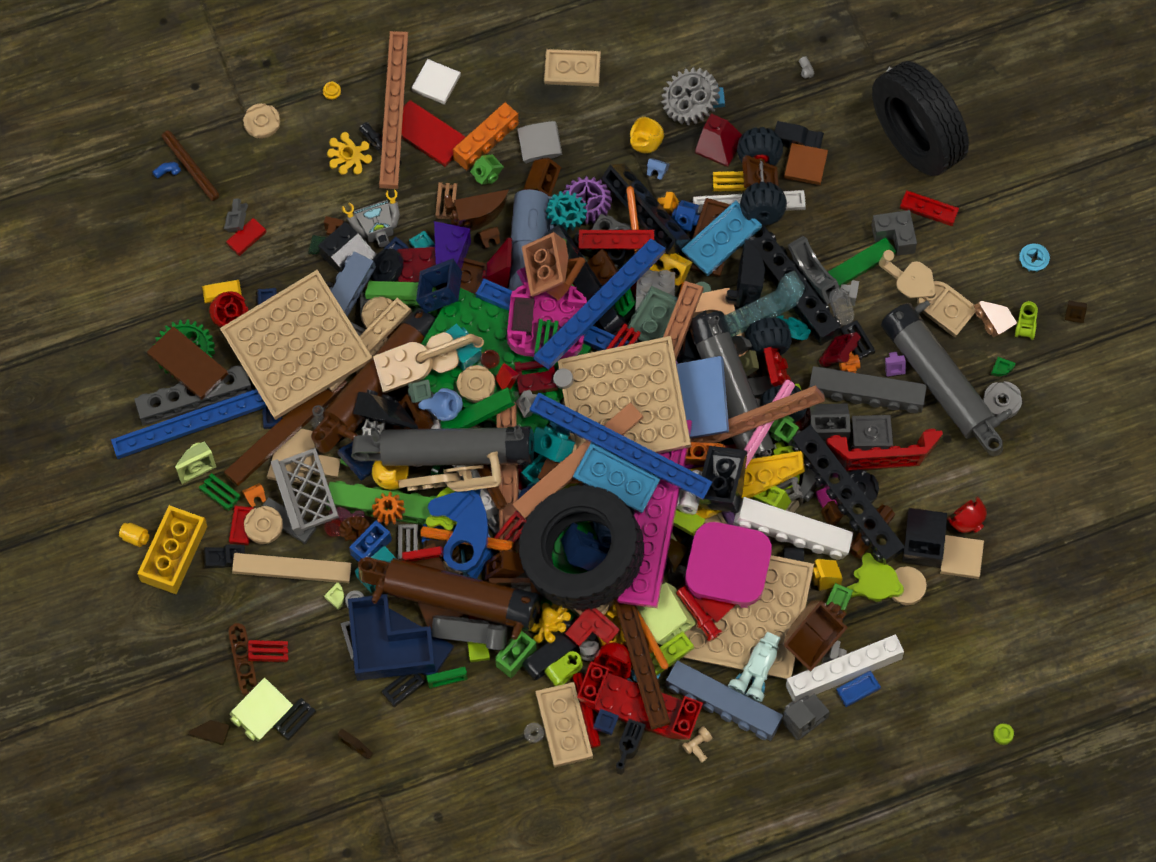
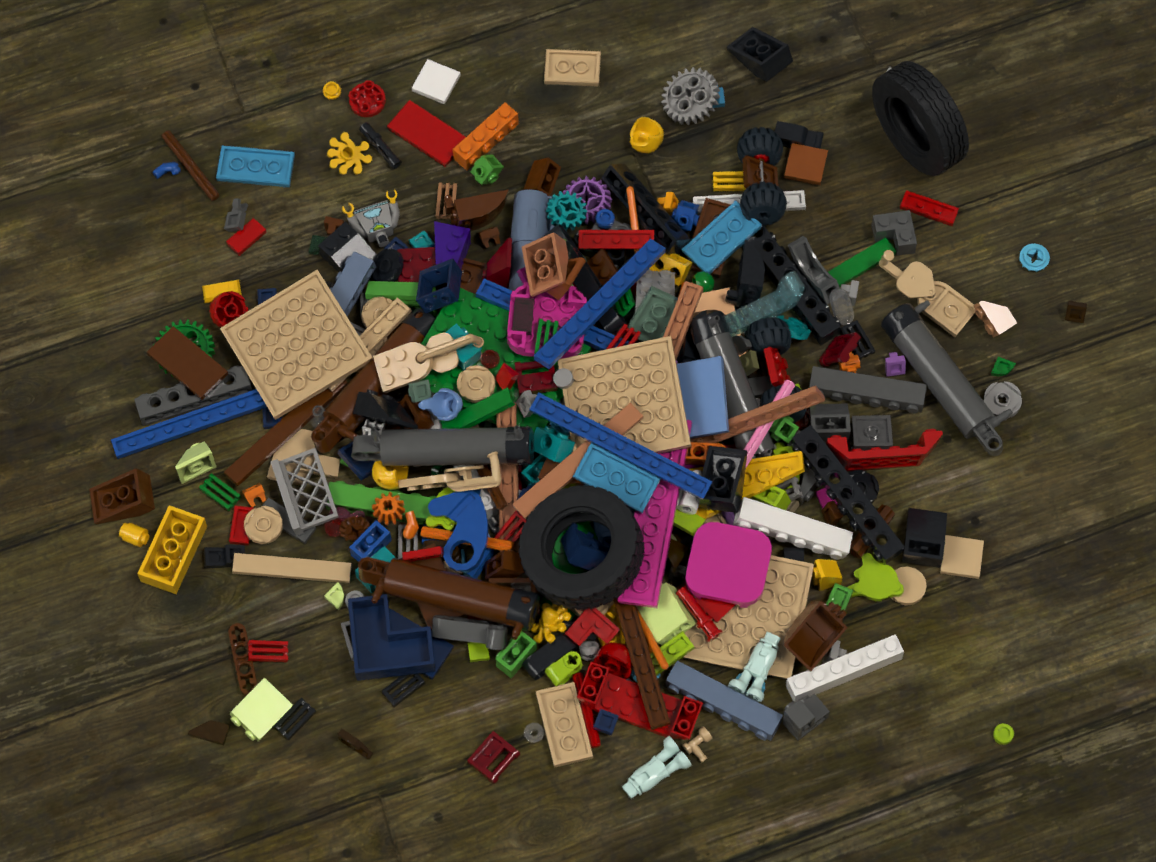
(122, 497): none -> reddish brown slope
(255, 166): none -> dark azure tile
(261, 121): tan tile -> none
(367, 99): none -> red tile
(393, 110): nougat plate -> none
(411, 527): none -> orange arm
(447, 677): green tile -> none
(489, 752): none -> dark red plate
(539, 141): light grey slope -> none
(605, 218): none -> blue tile
(627, 739): black piece -> none
(654, 771): none -> light aqua piece
(660, 166): medium blue tile -> none
(704, 279): none -> green piece
(718, 140): dark red slope -> none
(761, 53): none -> black slope
(807, 71): light grey arm -> none
(858, 688): blue tile -> none
(969, 516): red cylinder -> none
(1027, 323): lime piece -> none

